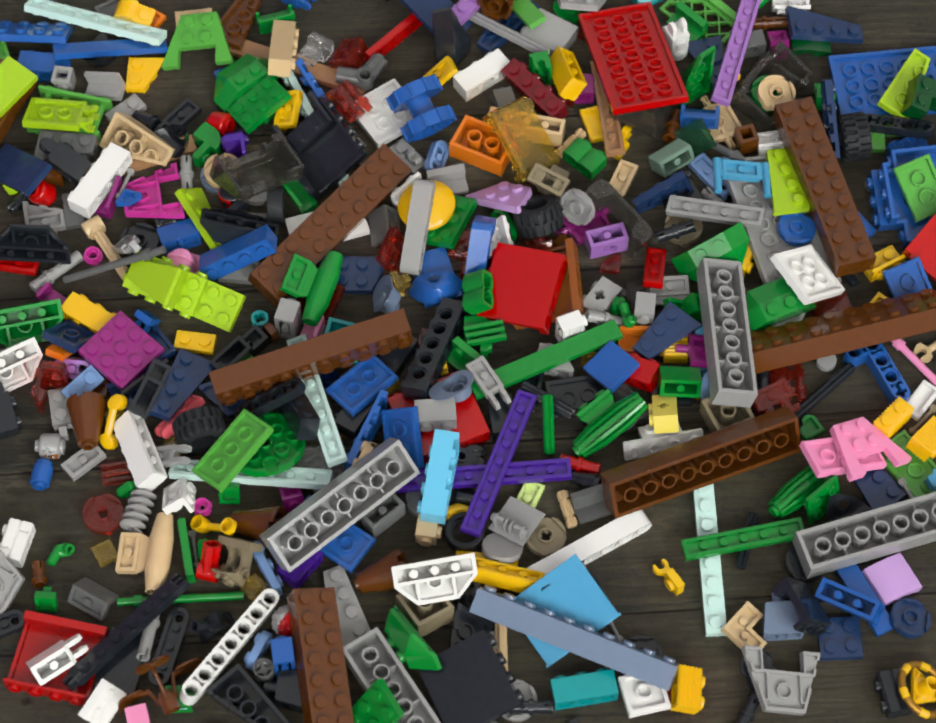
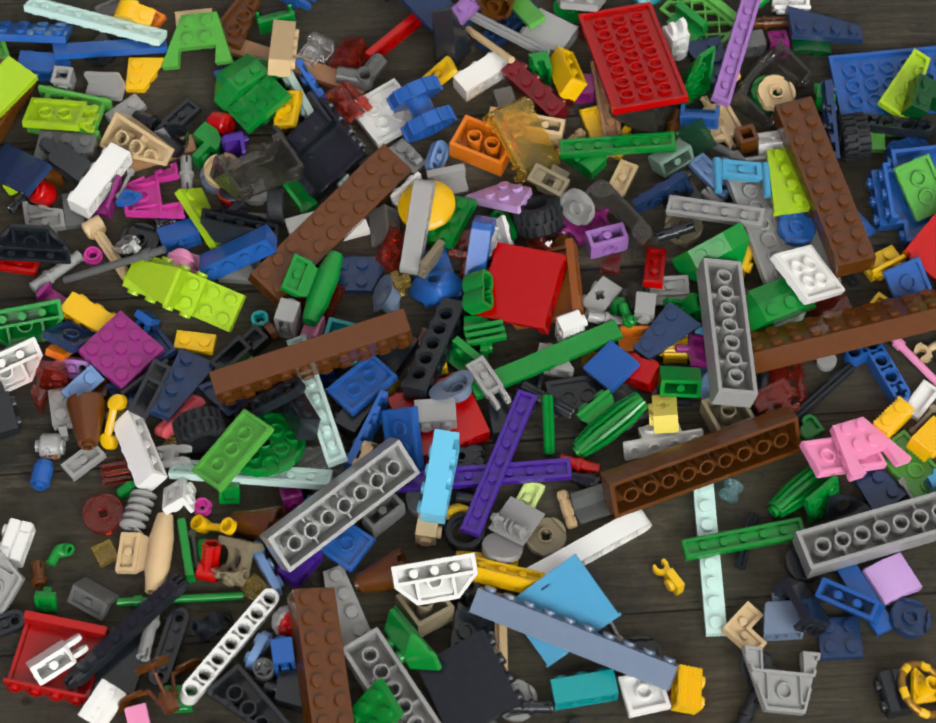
(431, 259): none -> dark tan tile
(490, 45): none -> tan bar
(617, 145): none -> green tile
(731, 490): none -> clear light blue wheel

